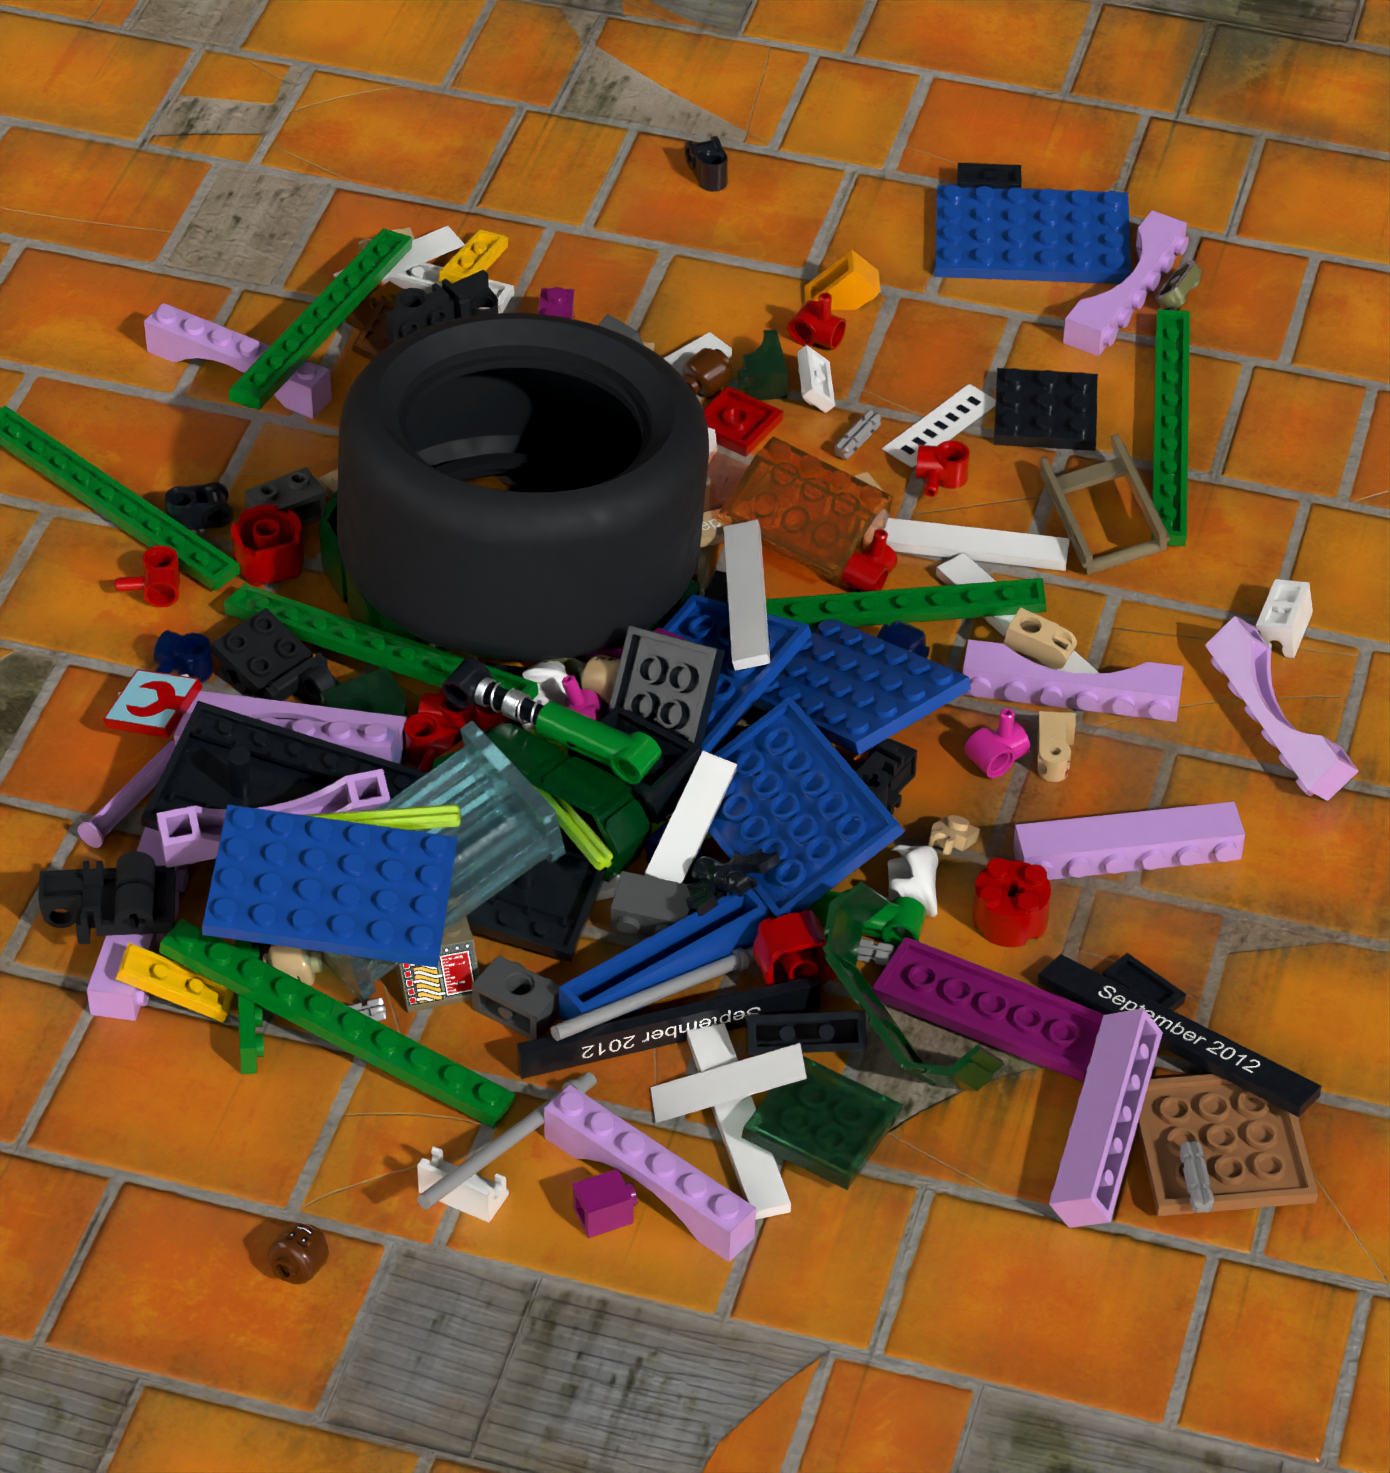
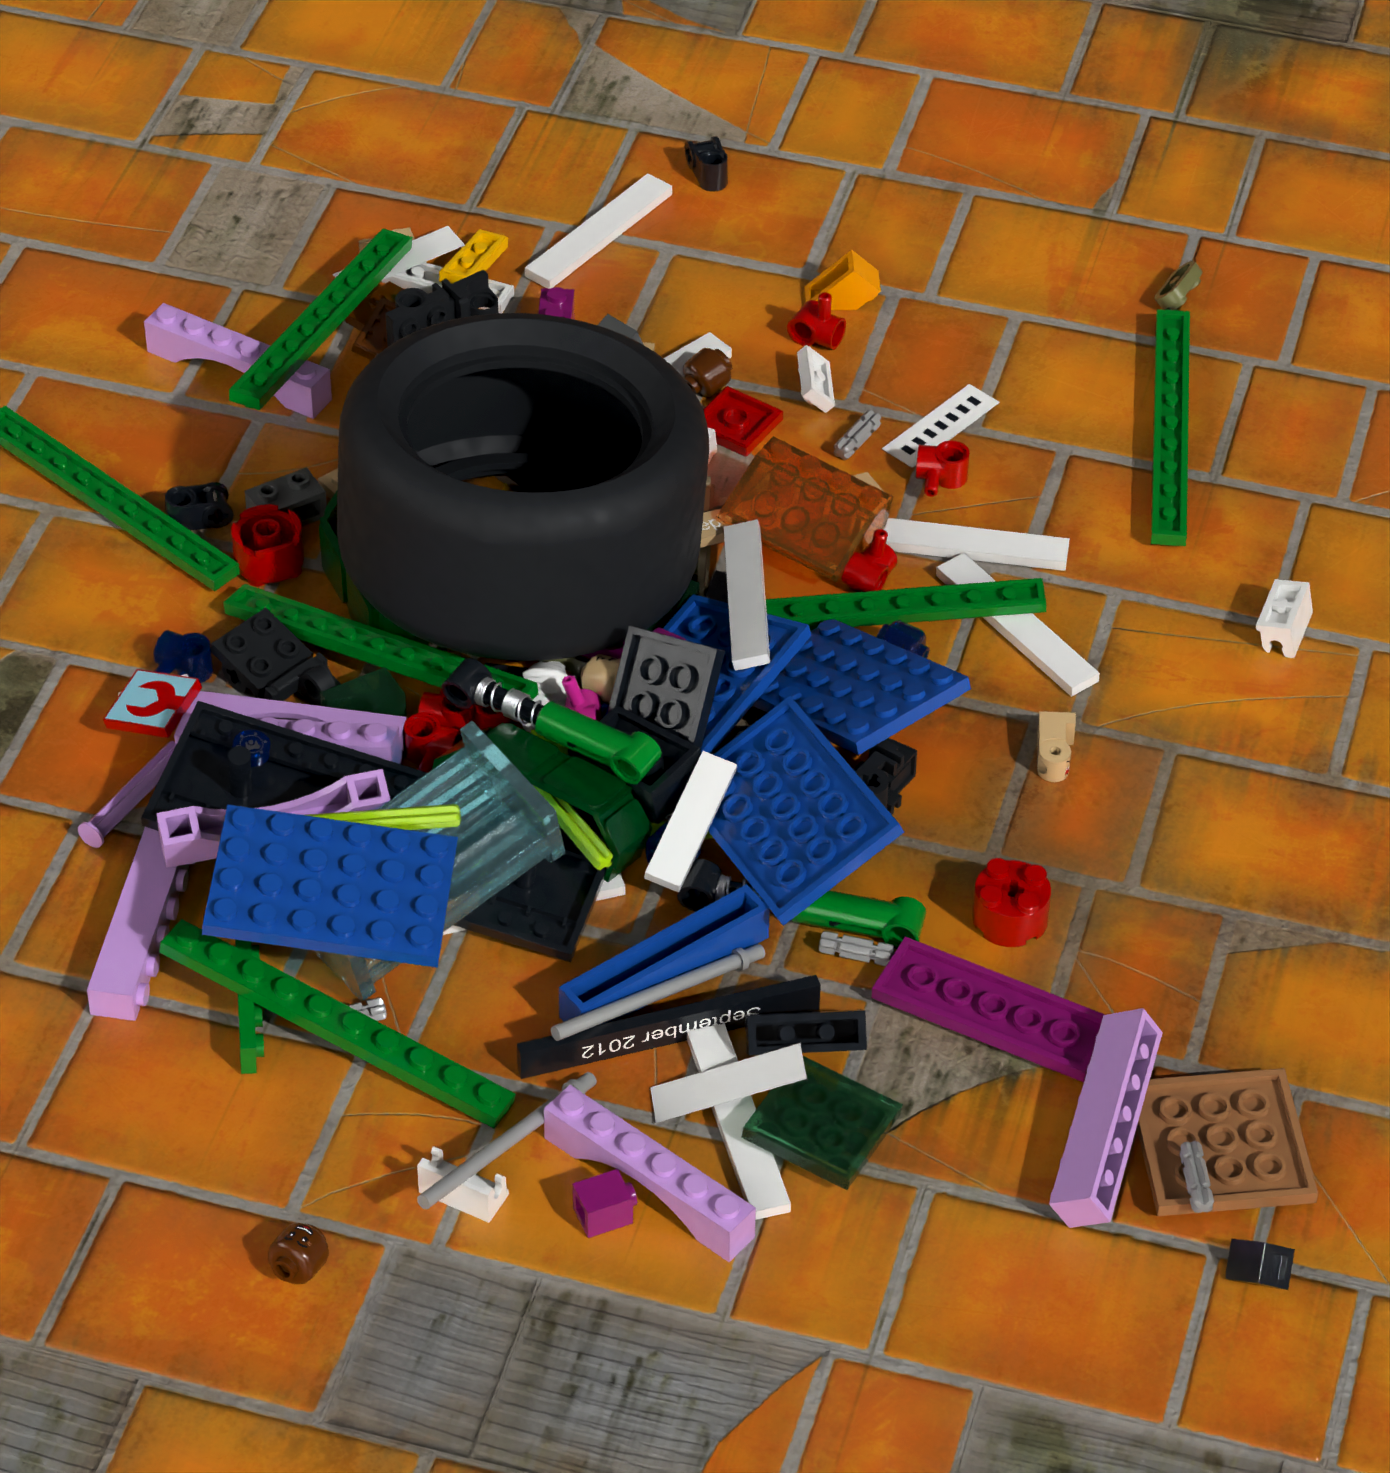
(113, 900): black plate -> none
(160, 577): red piece -> none
(173, 982): yellow tile -> none
(256, 743): none -> clear blue tile
(295, 962): tan head -> none
(450, 982): slope -> none
(516, 998): dark grey brick -> none
(598, 231): none -> white tile
(647, 904): dark grey brick -> none
(726, 877): black animal -> none
(765, 370): clear green arch -> none
(792, 949): red brick -> none
(843, 937): dark green windscreen -> none
(914, 876): white hair -> none
(953, 833): tan plate -> none
(990, 175): black plate -> none
(998, 748): dark pink piece -> none
(1032, 234): blue plate -> none
(1040, 639): tan leg -> none
(1046, 409): black plate -> none
(1093, 475): dark tan piece -> none
(1097, 319): lavender arch -> none
(1132, 841): lavender brick -> none
(1141, 691): lavender arch -> none
(1143, 980): black tile -> none
(1185, 1036): black tile -> none
(1246, 661): lavender arch -> none
(1260, 1263): none -> black panel

